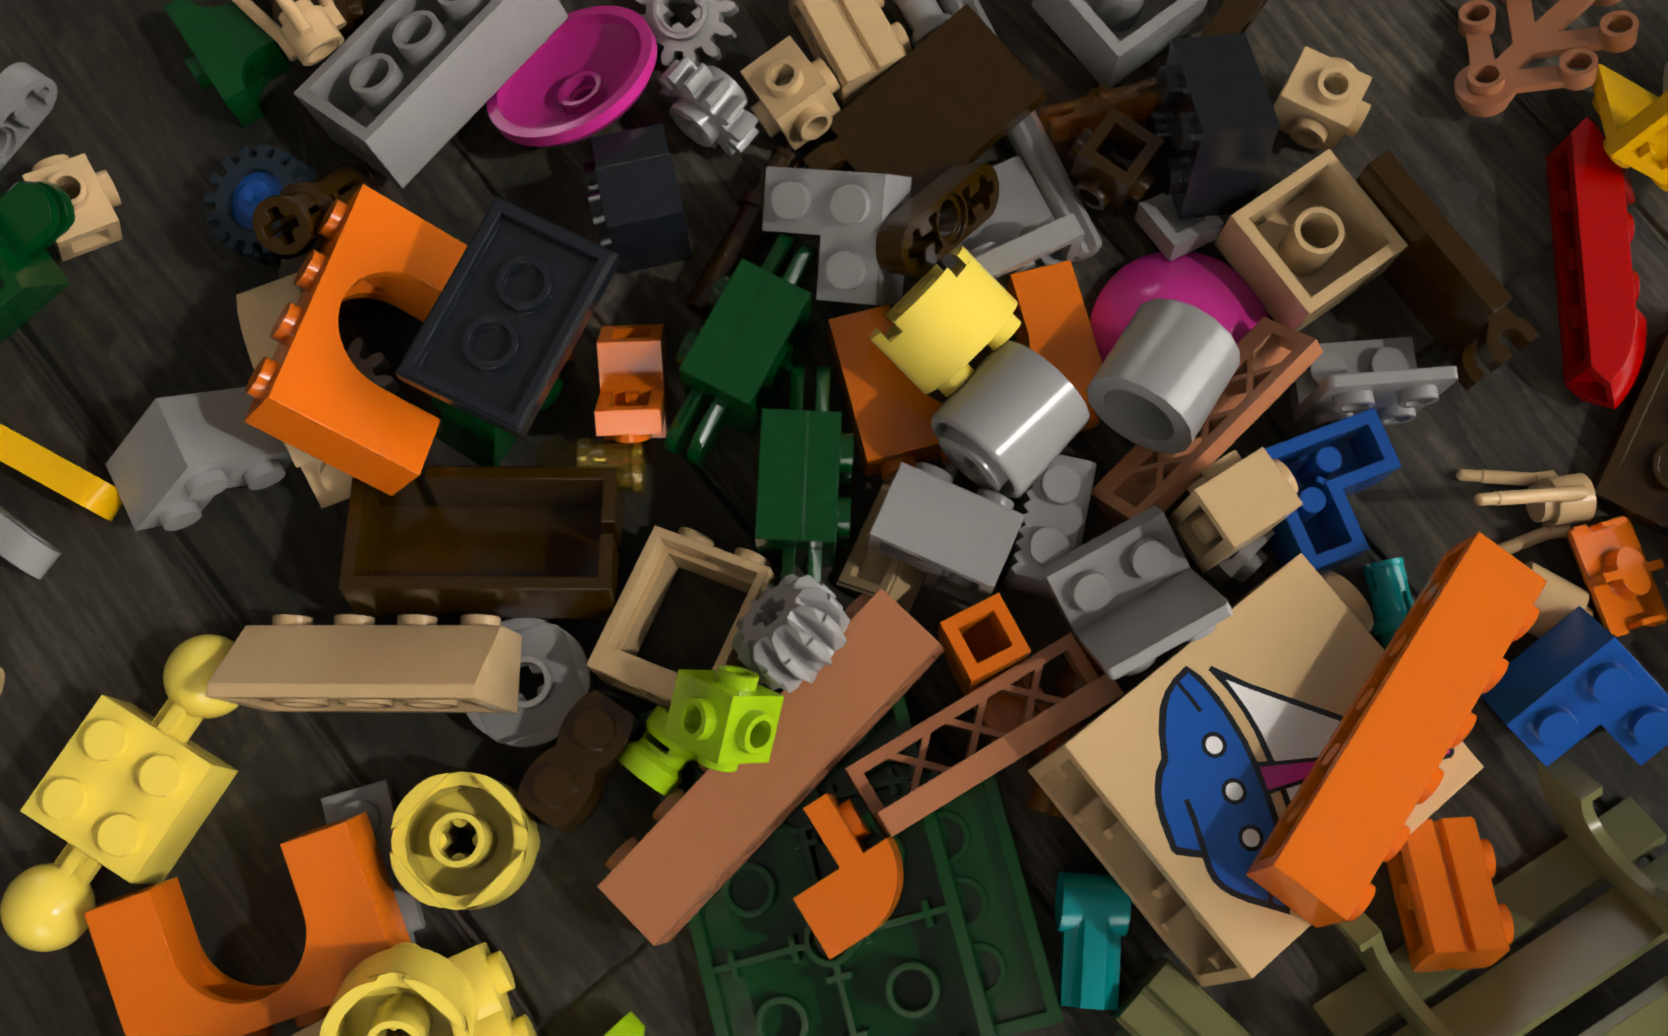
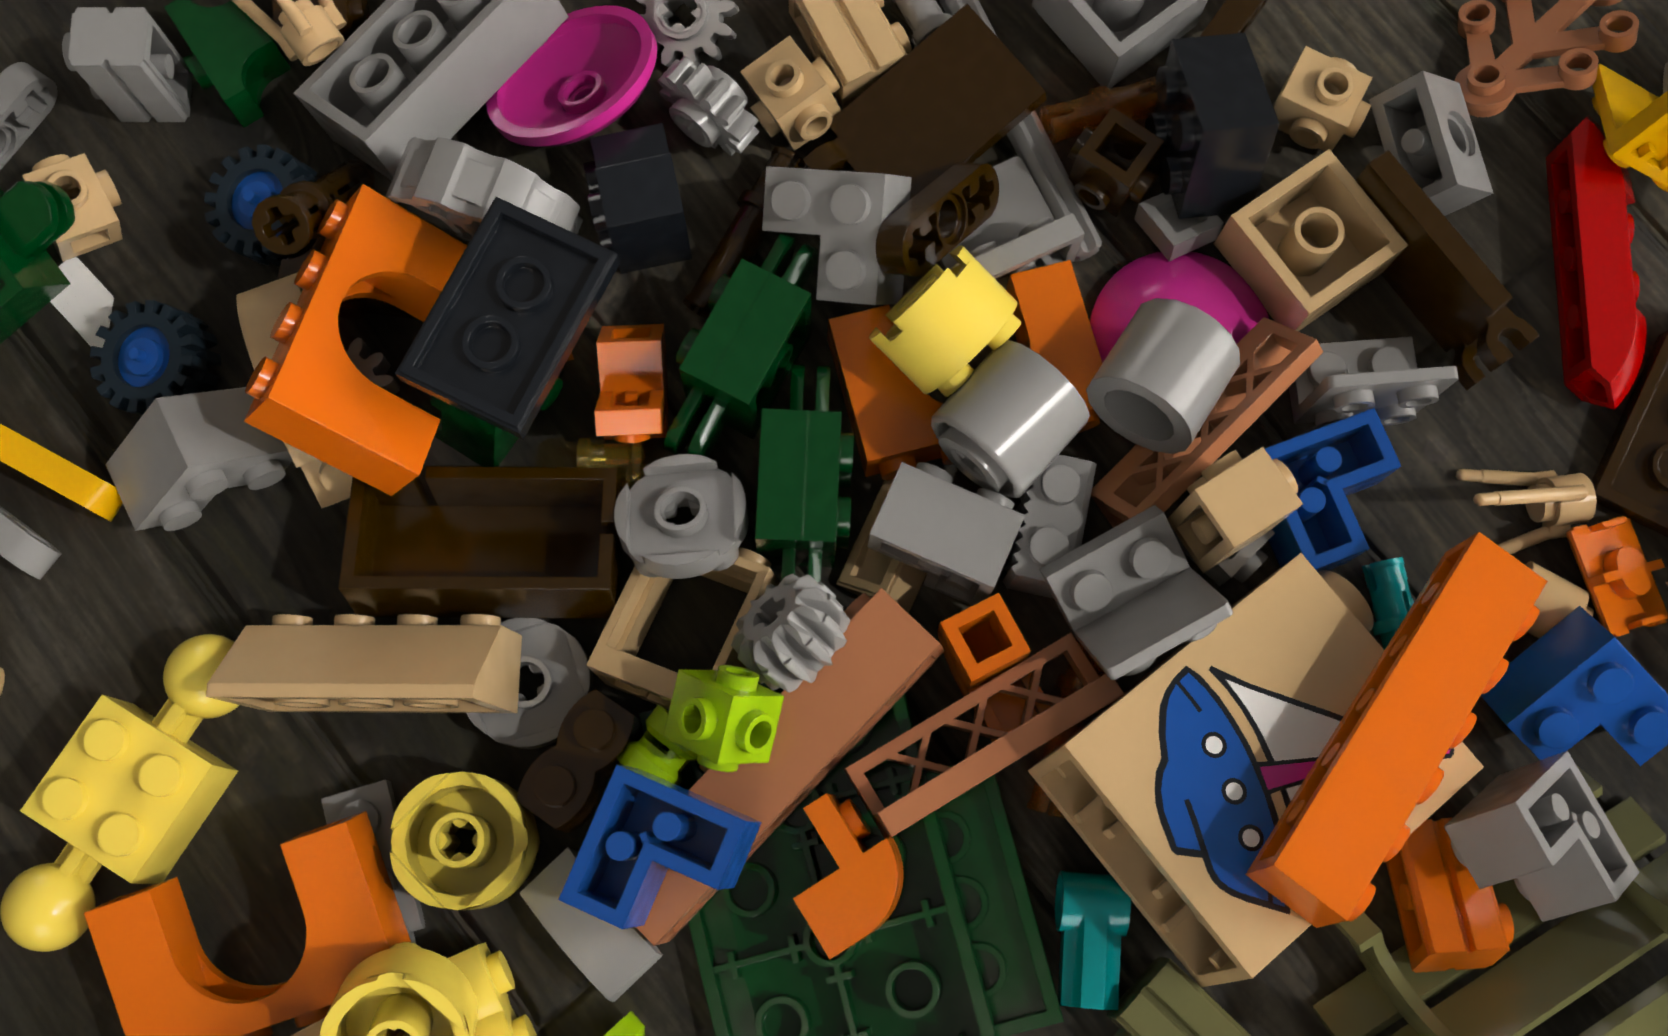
(84, 301): none -> white sticker
(129, 64): none -> light grey brick
(153, 356): none -> black wheel
(456, 185): none -> light grey connector
(602, 952): none -> light grey slope
(644, 831): none -> blue brick
(689, 548): none -> light grey plate
(1433, 139): none -> light grey brick
(1545, 835): none -> light grey brick

